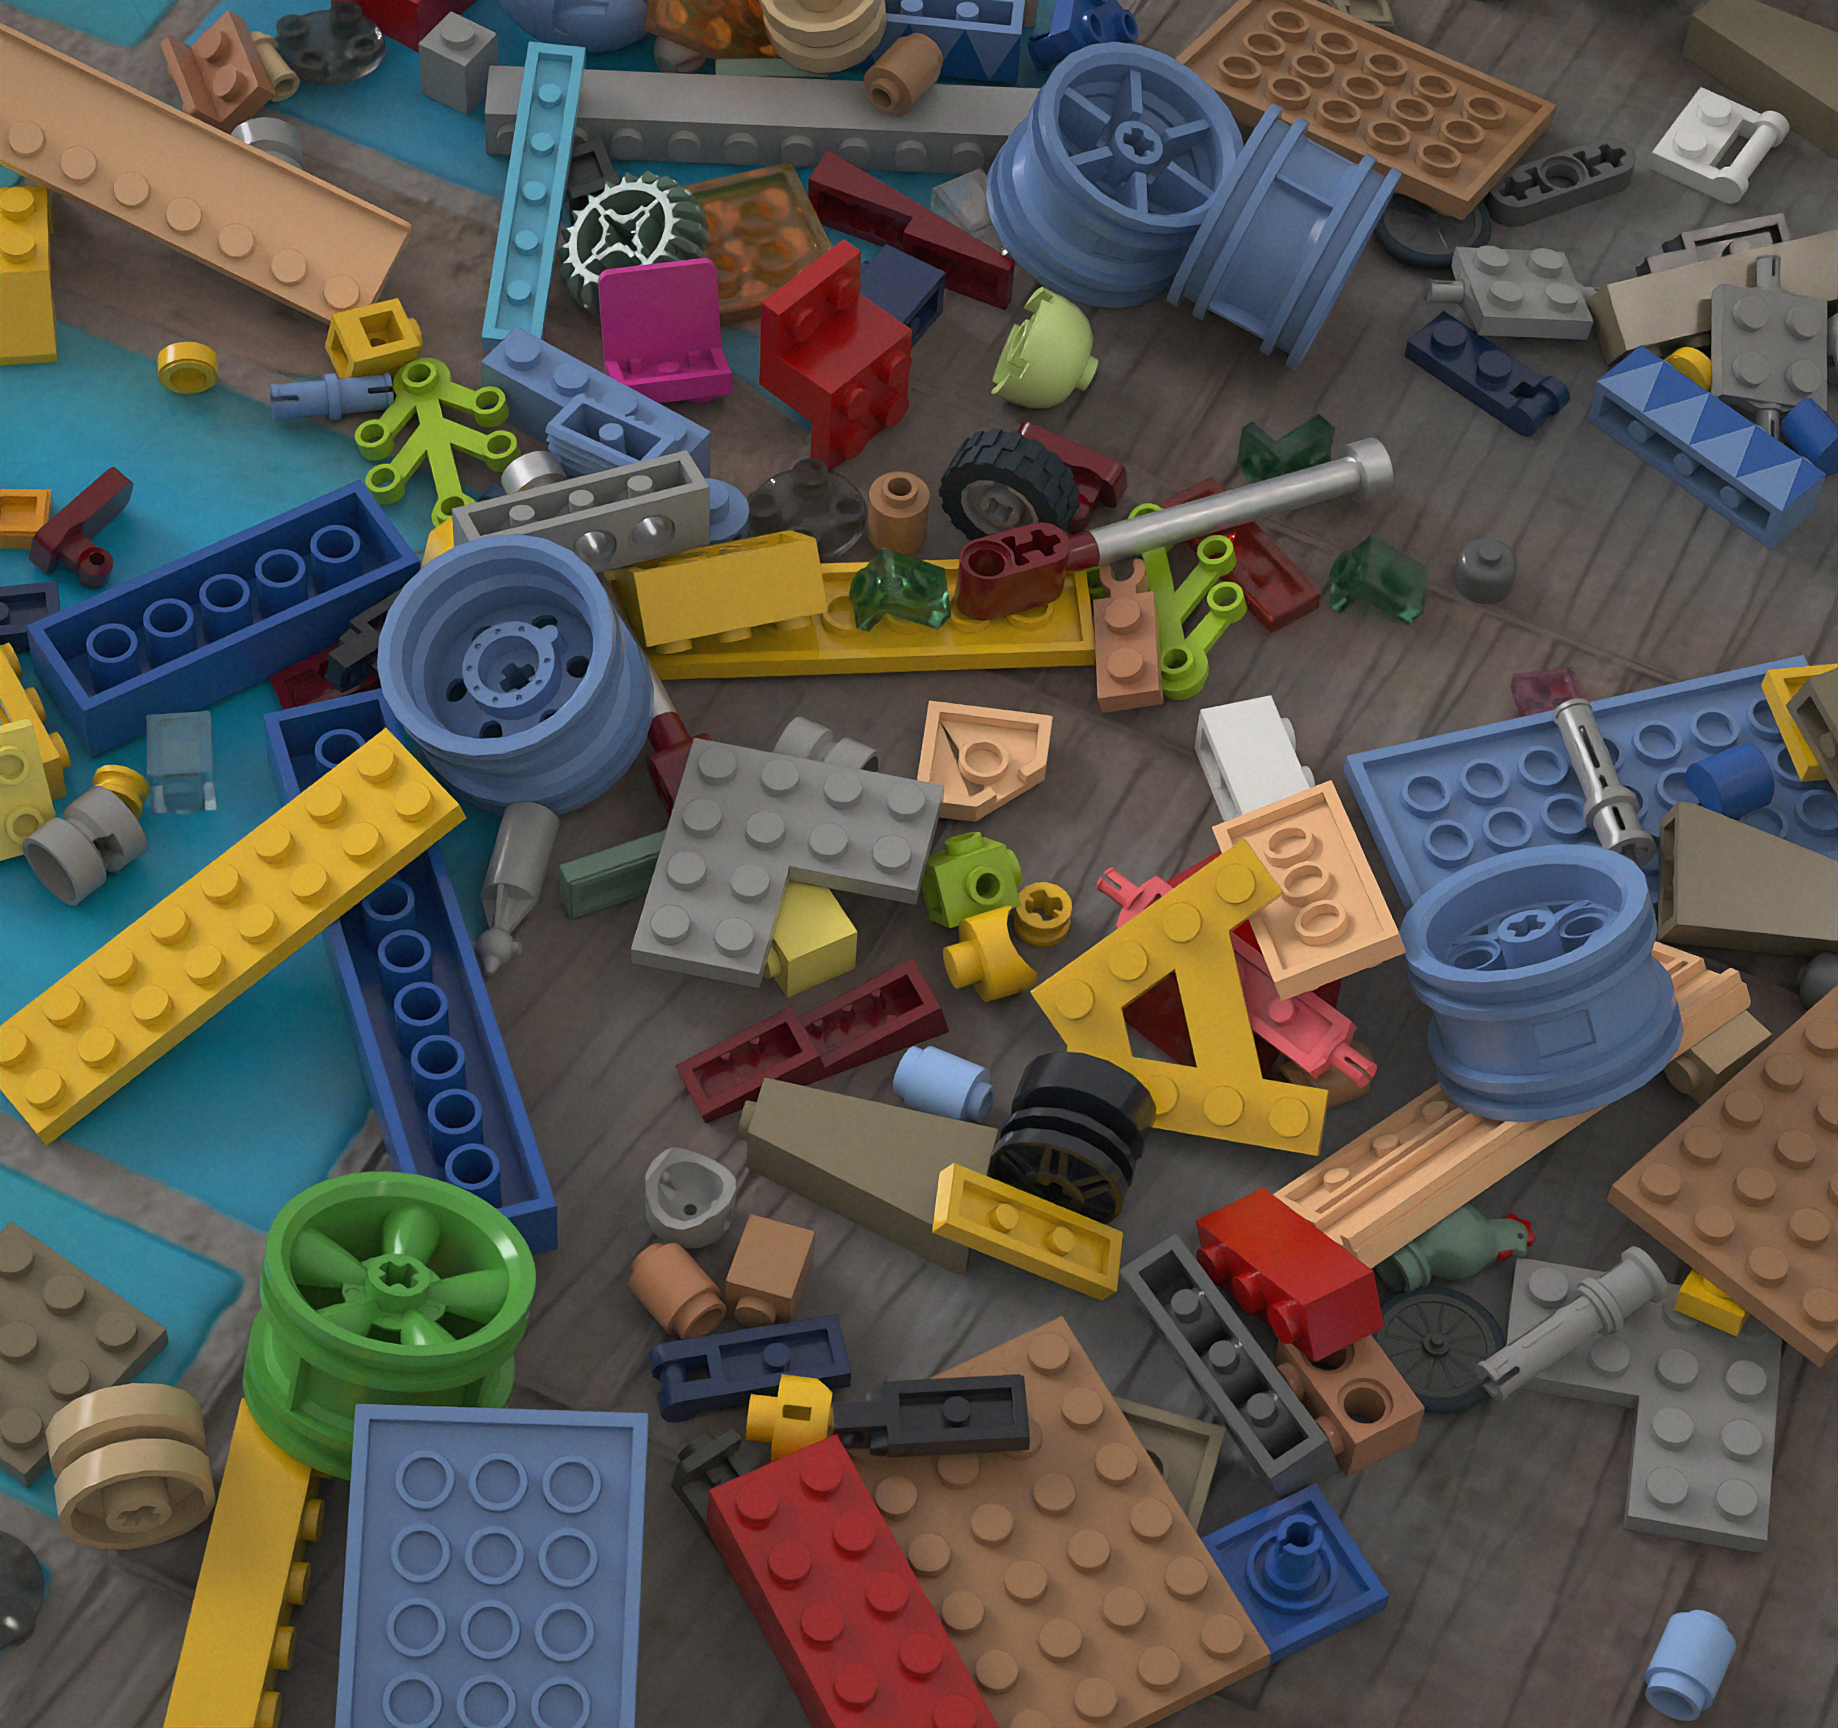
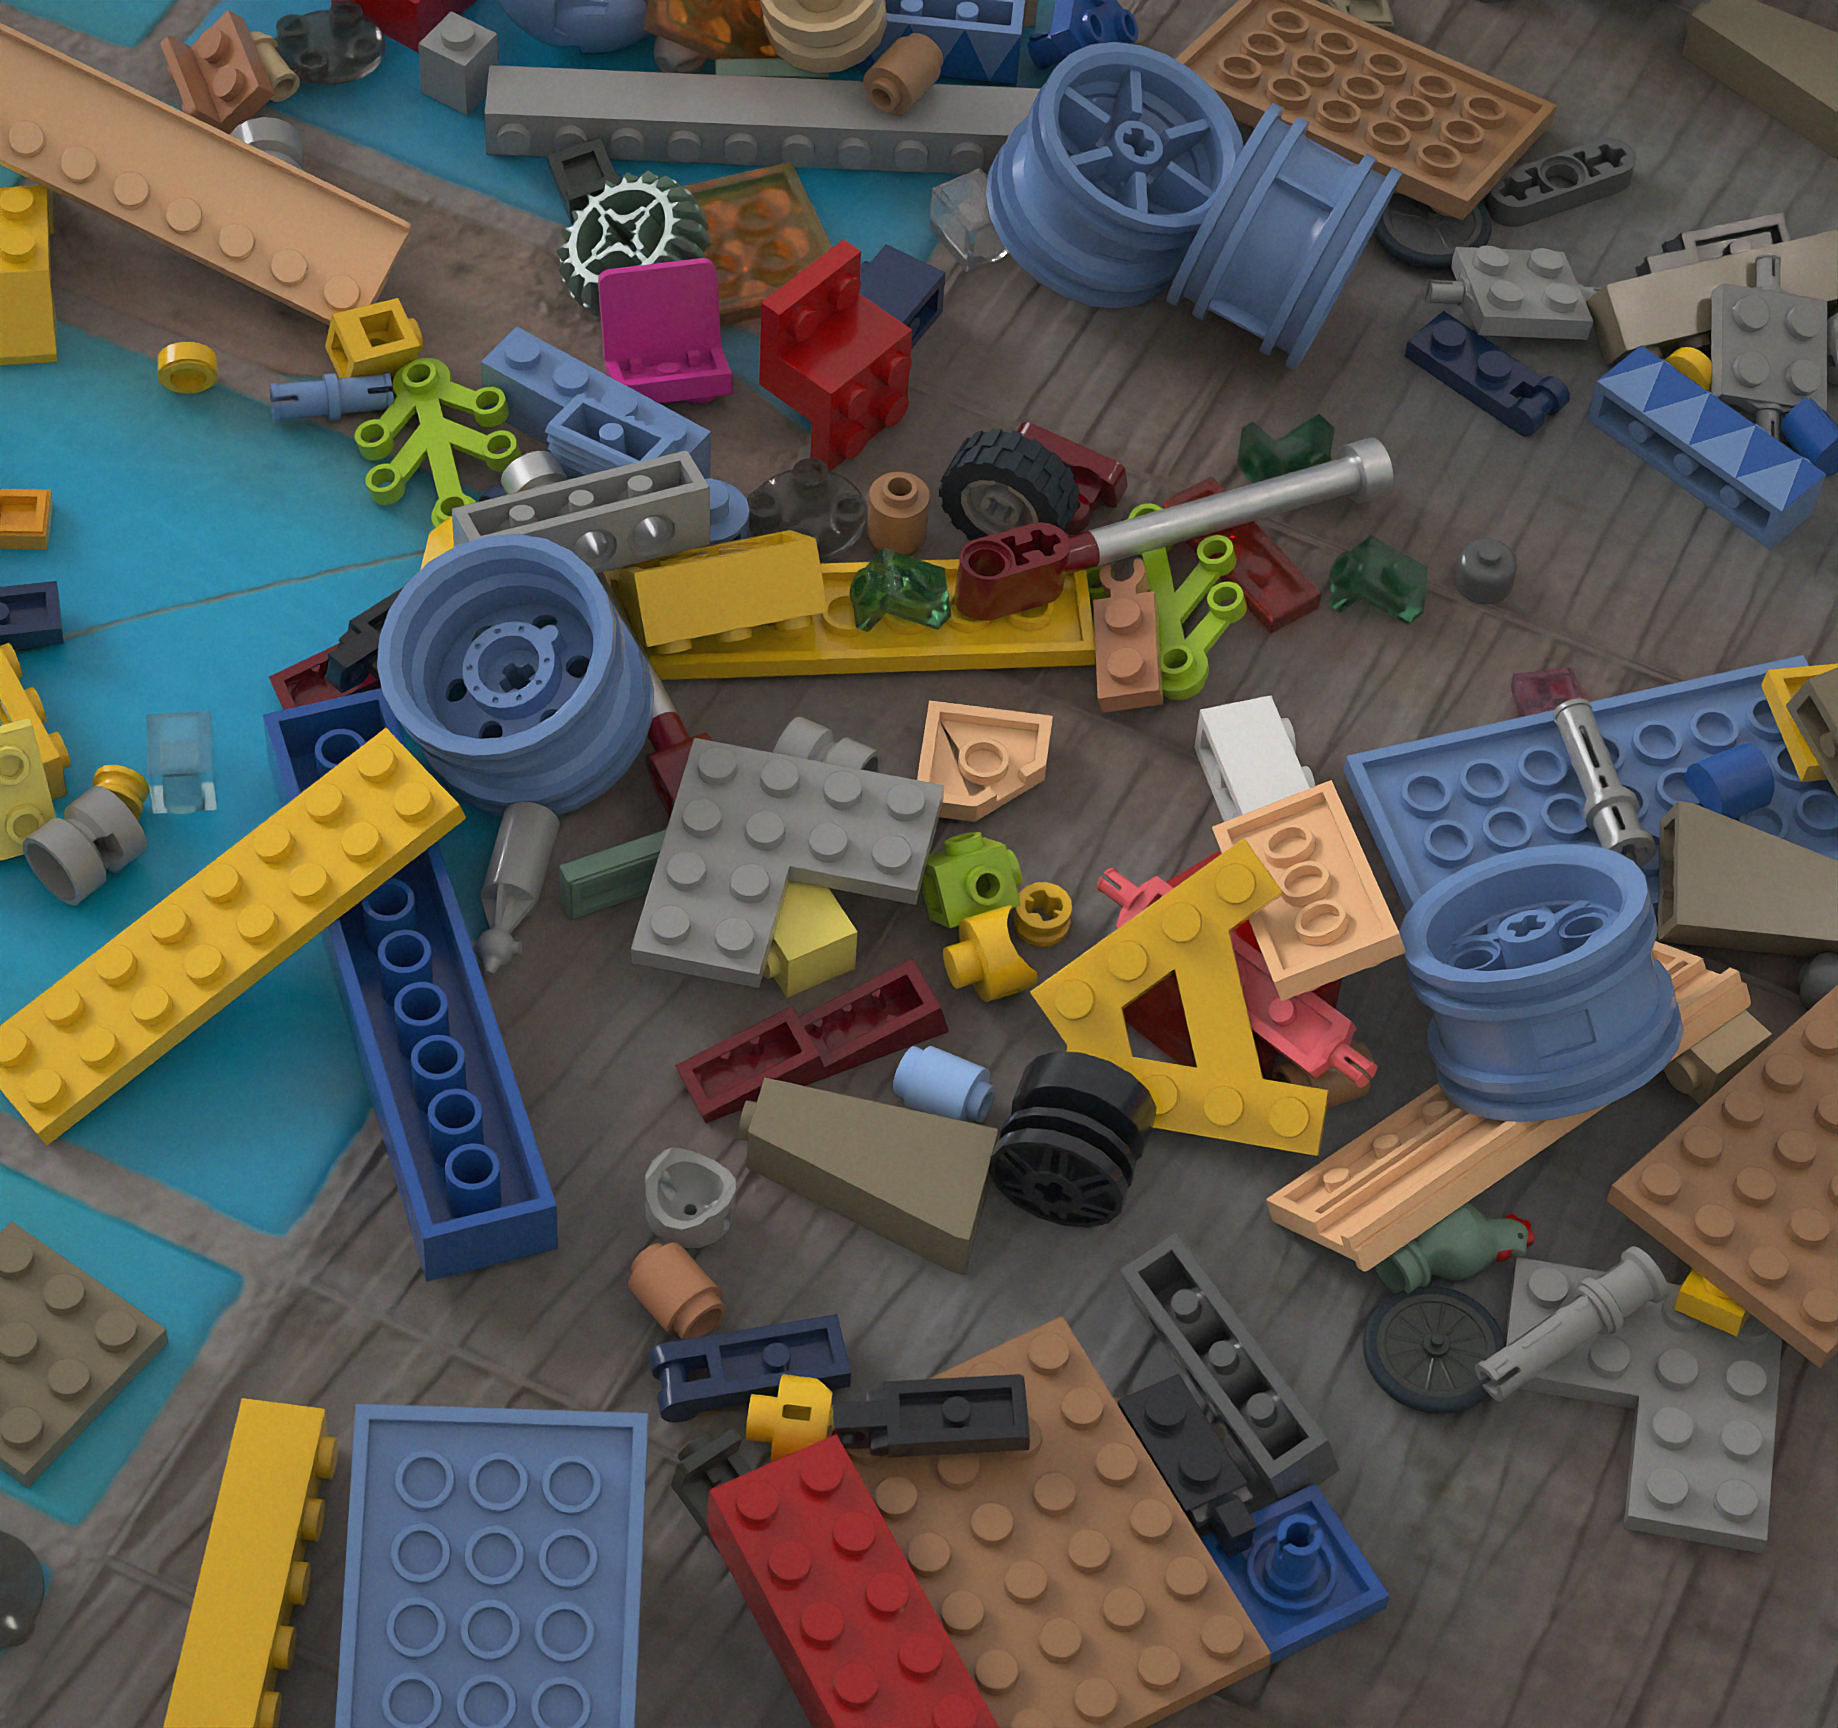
(69, 533): dark red piece -> none
(130, 1466): tan wheel -> none
(219, 617): blue brick -> none
(382, 1299): bright green wheel -> none
(534, 192): medium azure plate -> none
(769, 1272): medium nougat brick -> none
(875, 212): dark red slope -> none
(1027, 1232): yellow plate -> none
(1046, 354): yellowish green cylinder -> none
(1192, 1461): none -> black hinge
(1289, 1274): red brick -> none
(1360, 1385): nougat brick -> none
(1689, 1664): light blue brick -> none
(1703, 137): white plate -> none

